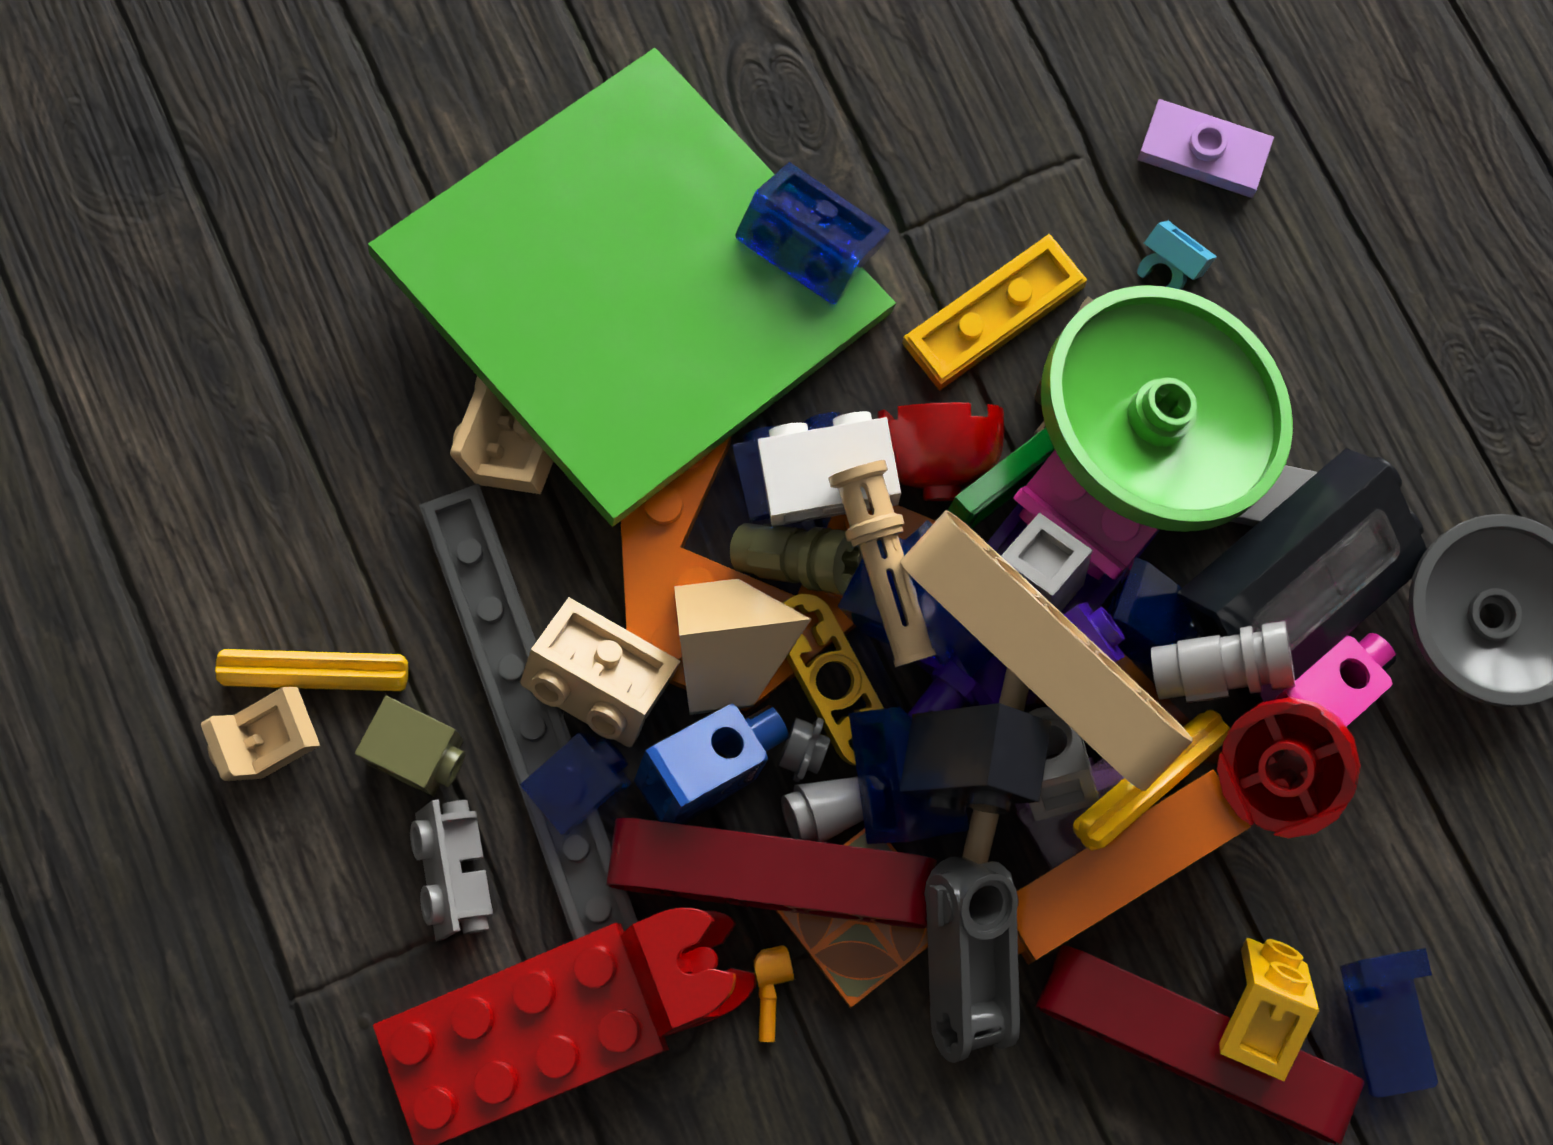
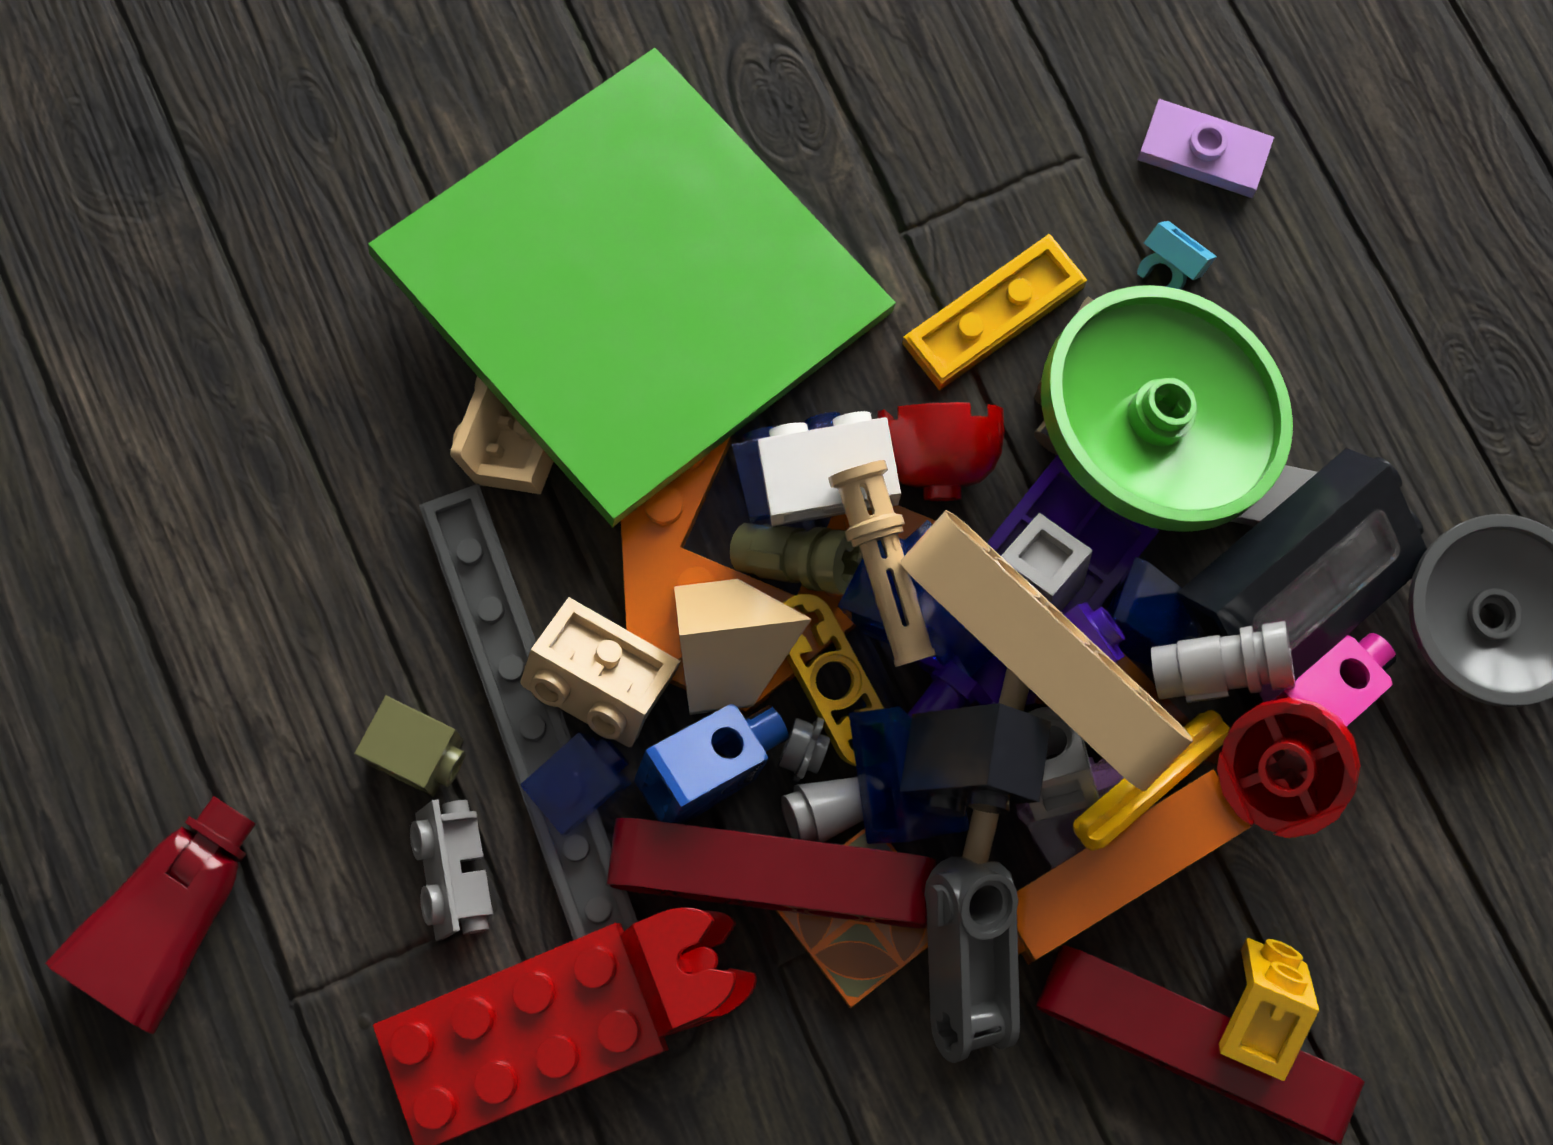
(150, 929): none -> dark red piece
(260, 736): tan bracket -> none
(311, 670): yellow axle -> none
(771, 968): light orange hand -> none
(810, 232): clear blue bracket -> none
(1002, 481): green tile -> none
(1072, 508): dark pink bracket -> none
(1390, 1022): clear blue bracket -> none

